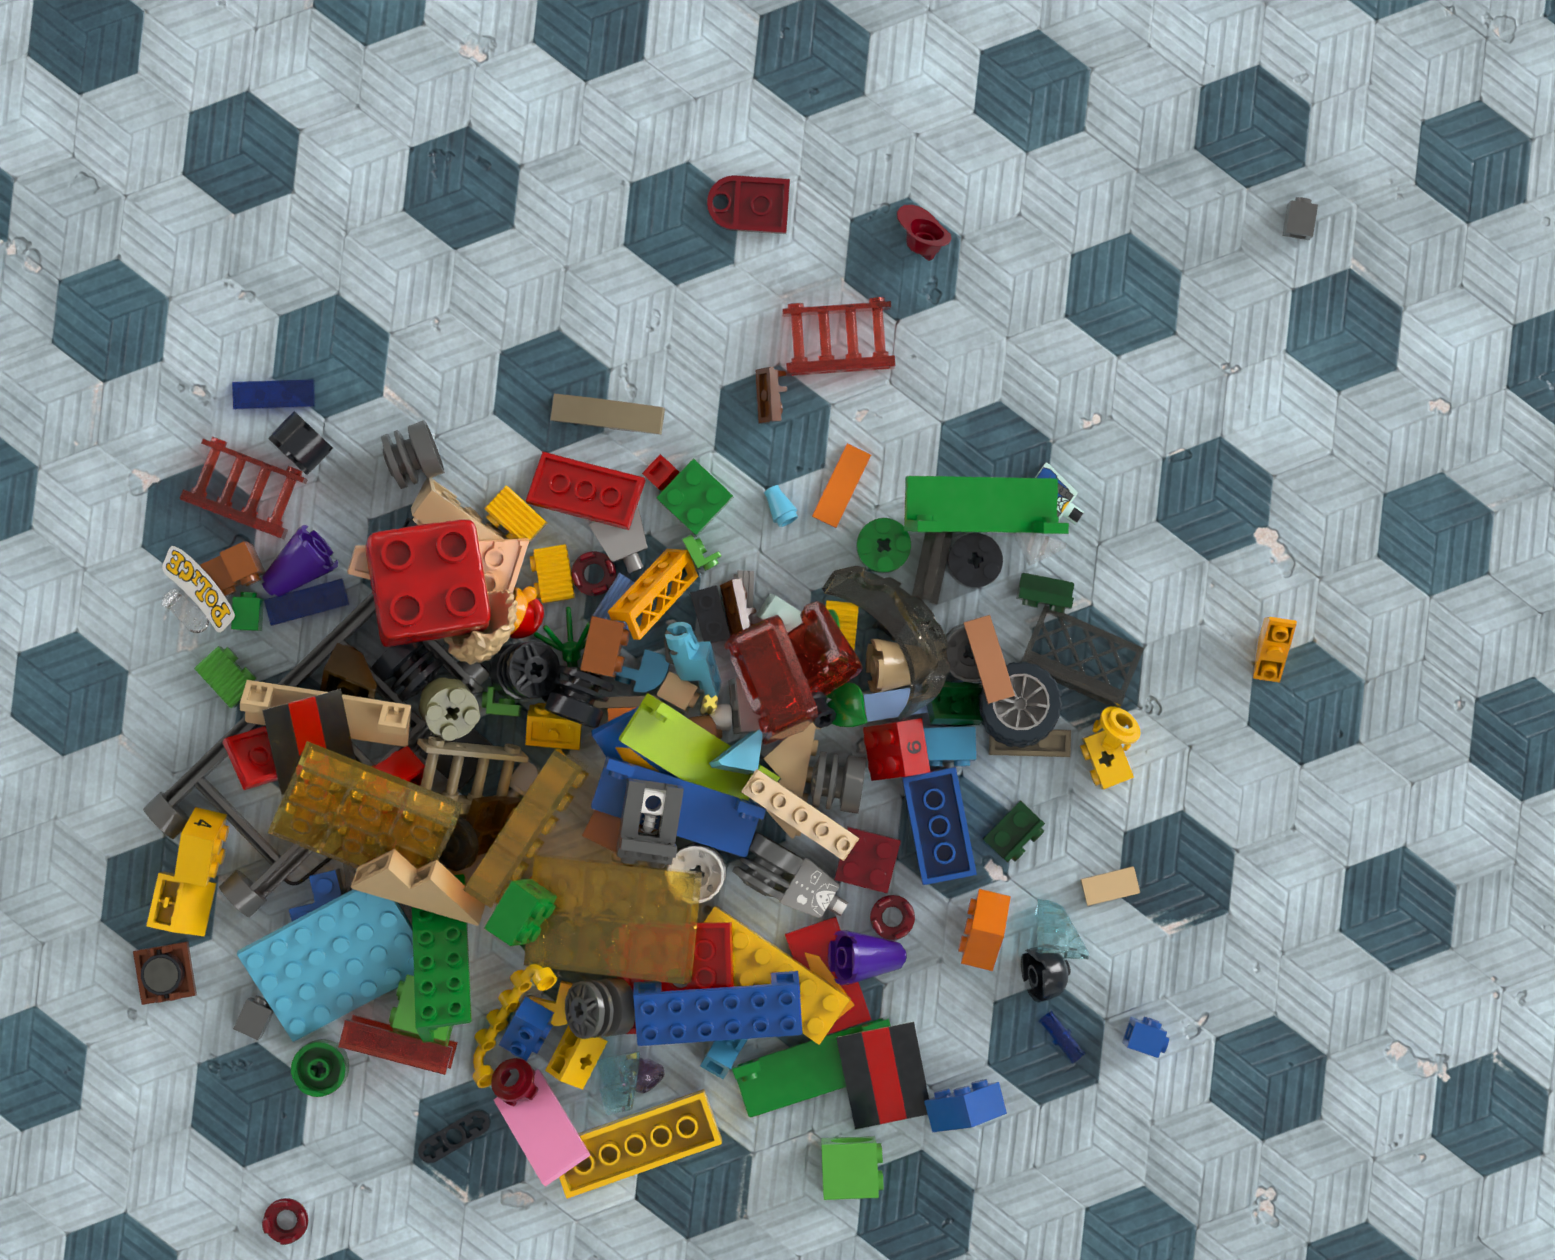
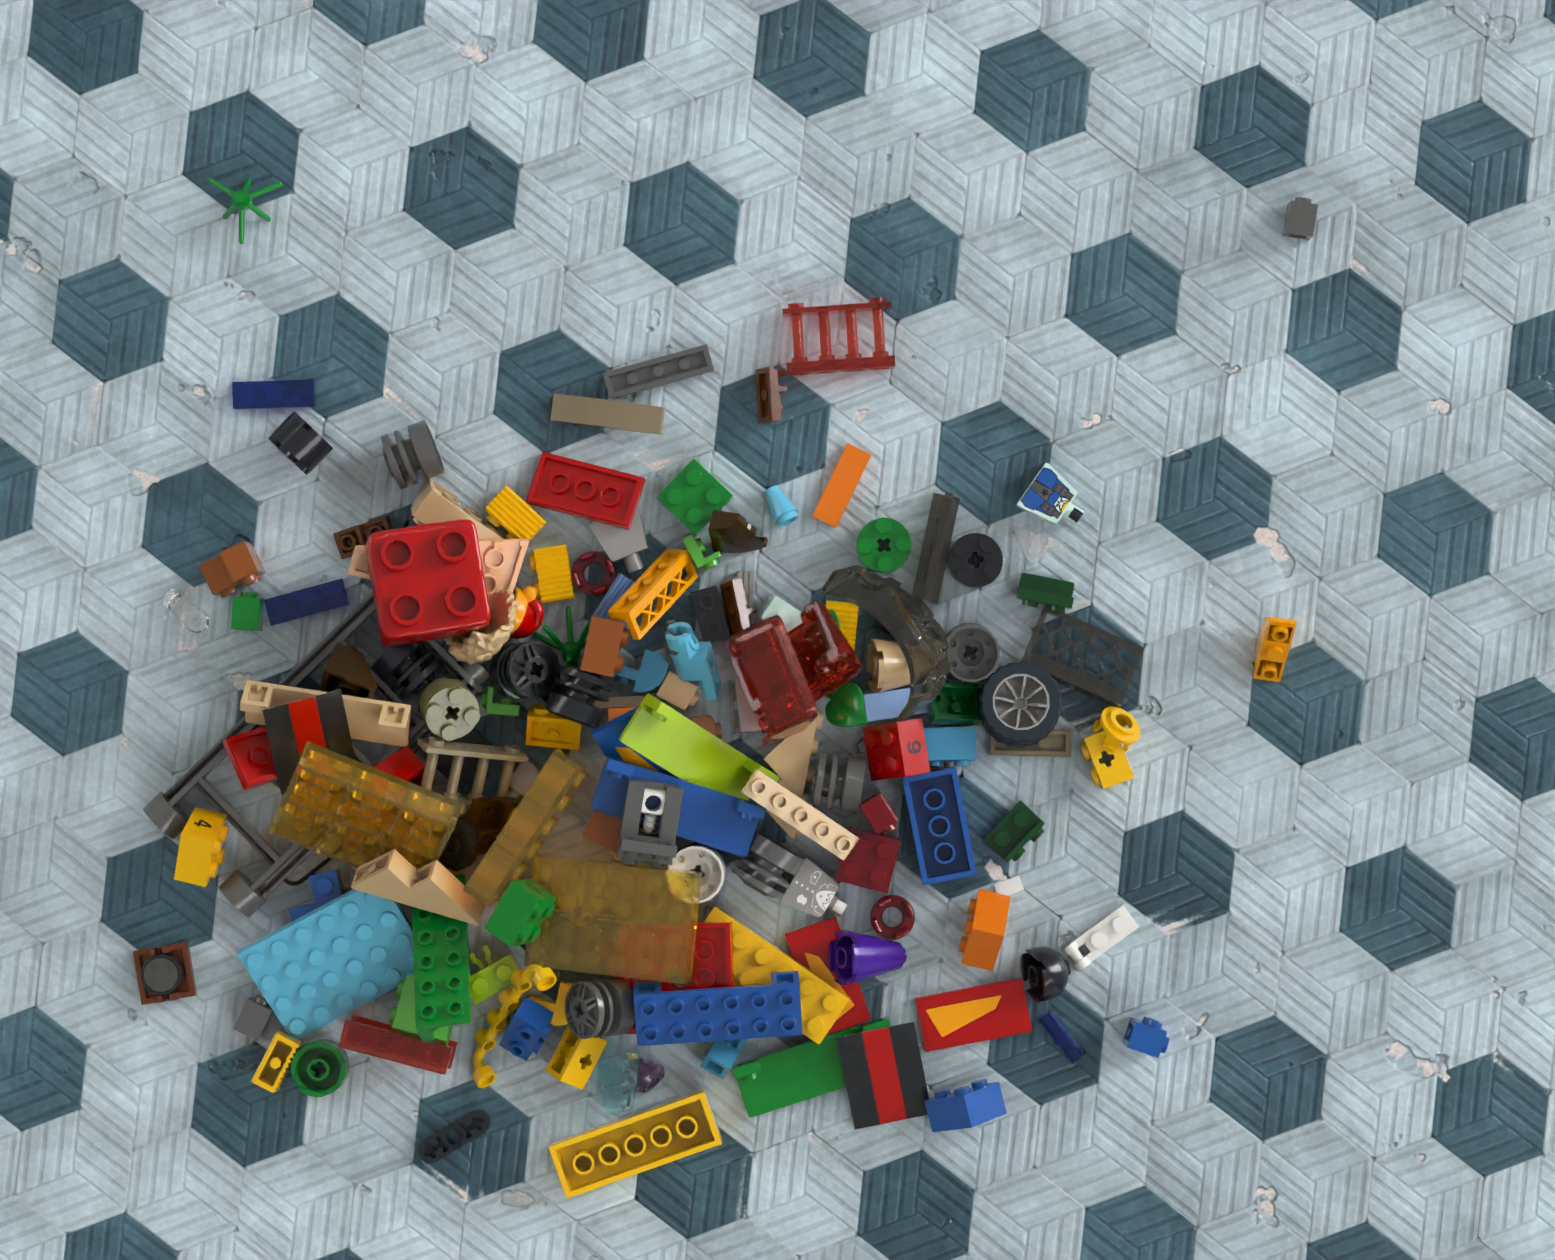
(180, 906): yellow slope -> none
(198, 587): sticker -> none
(225, 675): bright green brick -> none
(243, 201): none -> green plant
(248, 514): clear red fence -> none
(274, 1231): dark red piece -> none
(276, 1061): none -> yellow brick
(299, 563): dark purple cone -> none
(359, 534): none -> reddish brown slope
(493, 977): none -> lime brick
(522, 1088): dark red piece -> none
(544, 1132): bright pink tile -> none
(658, 372): none -> dark grey plate
(660, 472): red plate -> none
(709, 704): light yellow axle -> none
(723, 717): white piece -> none
(733, 534): none -> dark brown slope
(741, 756): medium azure slope -> none
(753, 205): dark red plate -> none
(823, 710): black bush -> none
(851, 1167): bright green brick -> none
(879, 814): none -> dark red brick
(923, 232): dark red piece -> none
(973, 1014): none -> red tile
(982, 505): green bracket -> none
(989, 659): nougat slope -> none
(1009, 886): none -> white sticker
(1057, 932): clear light blue slope -> none
(1101, 937): none -> white plate
(1110, 886): tan tile -> none

